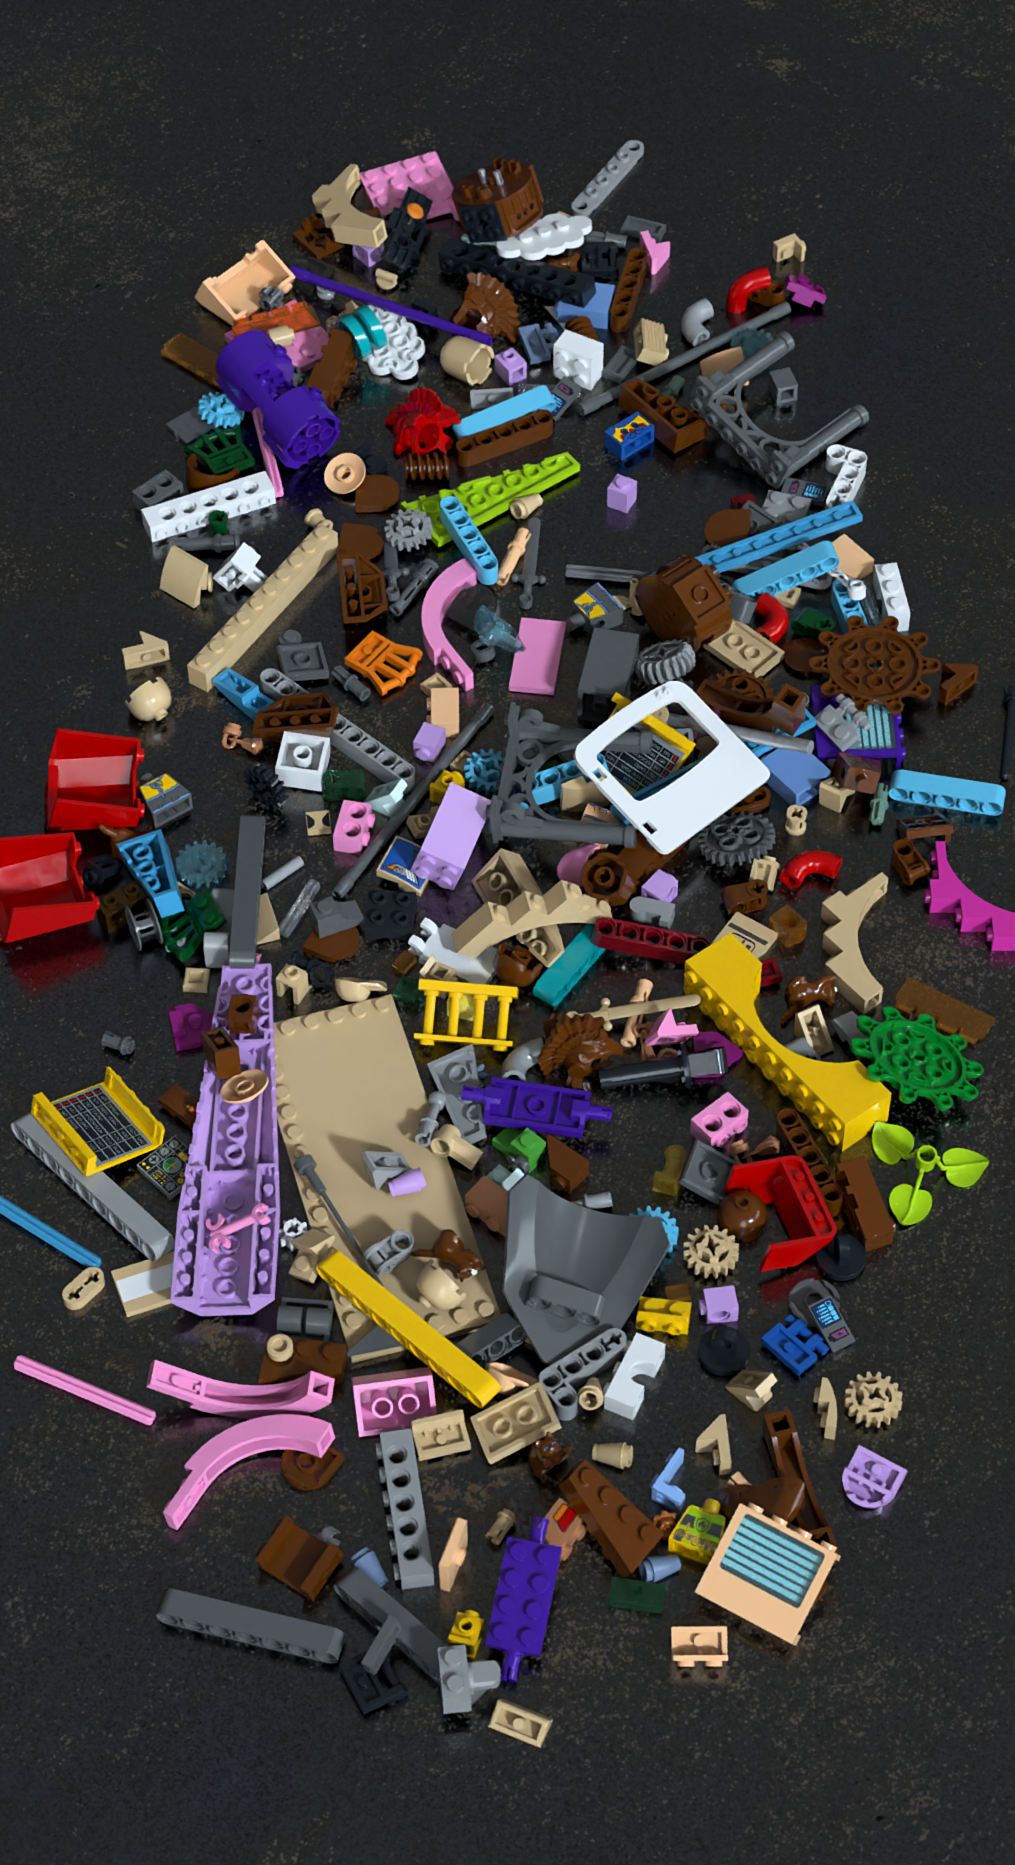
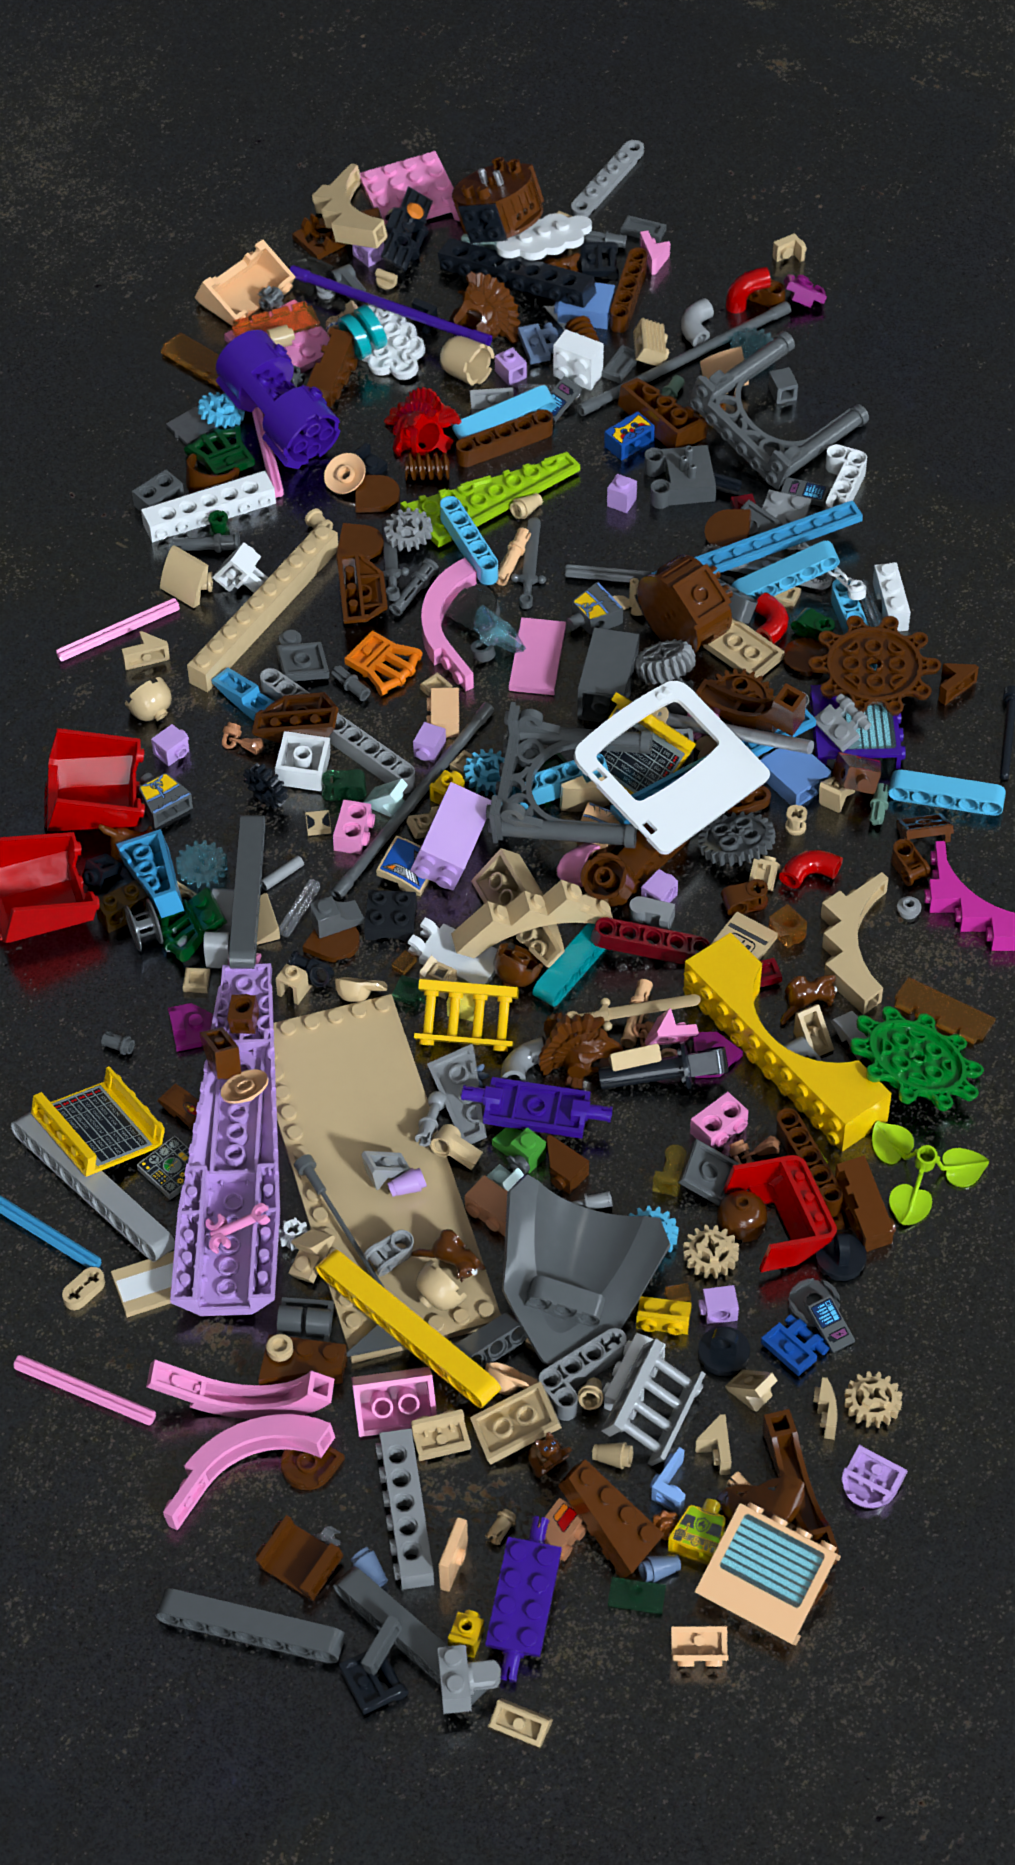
(117, 629): none -> bright pink axle
(170, 744): none -> lavender brick
(347, 276): none -> dark grey piece
(629, 1400): none -> light grey fence
(635, 1057): none -> tan slope
(687, 474): none -> dark grey piece
(852, 558): light nougat slope -> none
(909, 912): none -> light grey plate

